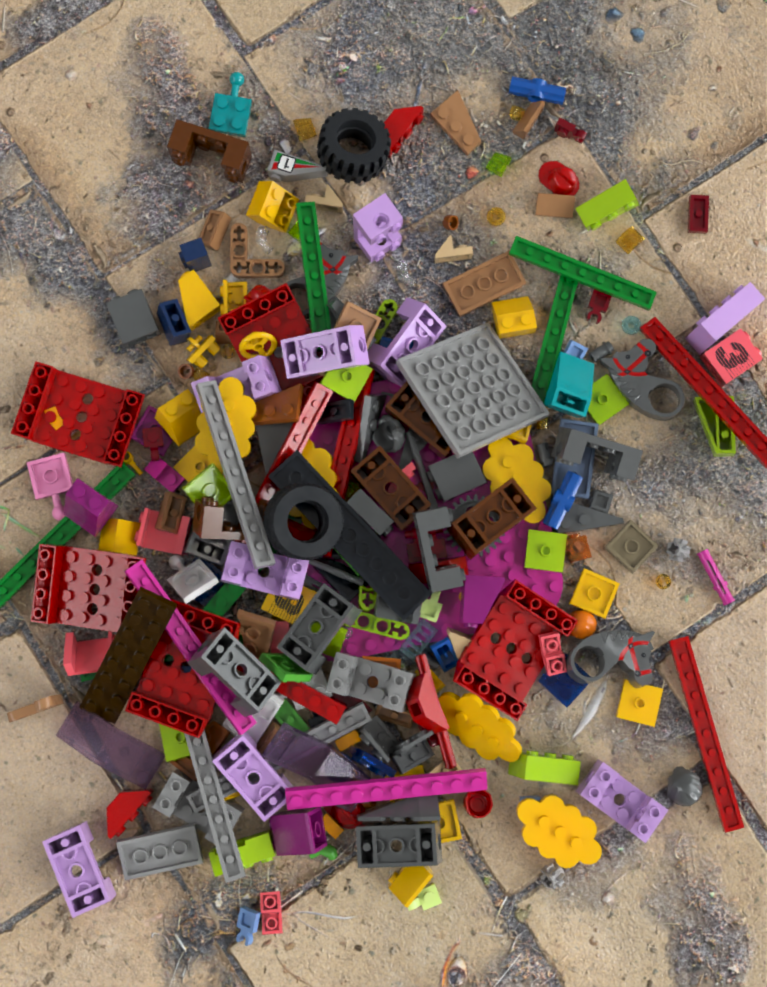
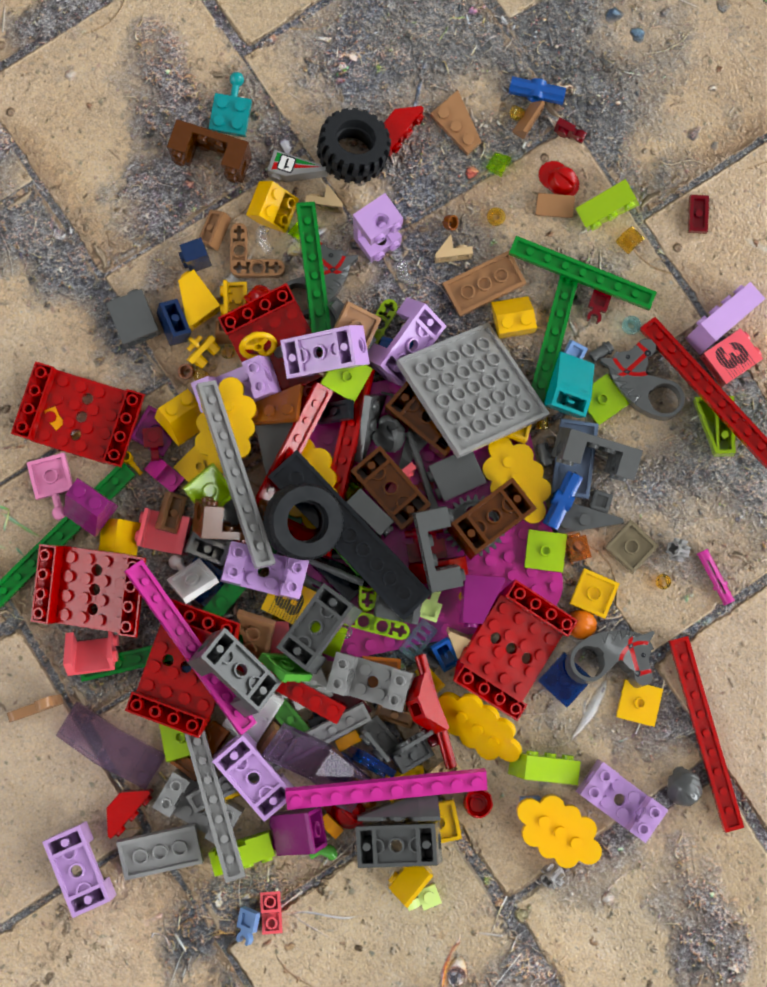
(128, 654): dark brown plate -> none
(304, 128): clear yellow slope -> none
(552, 653): coral slope -> none

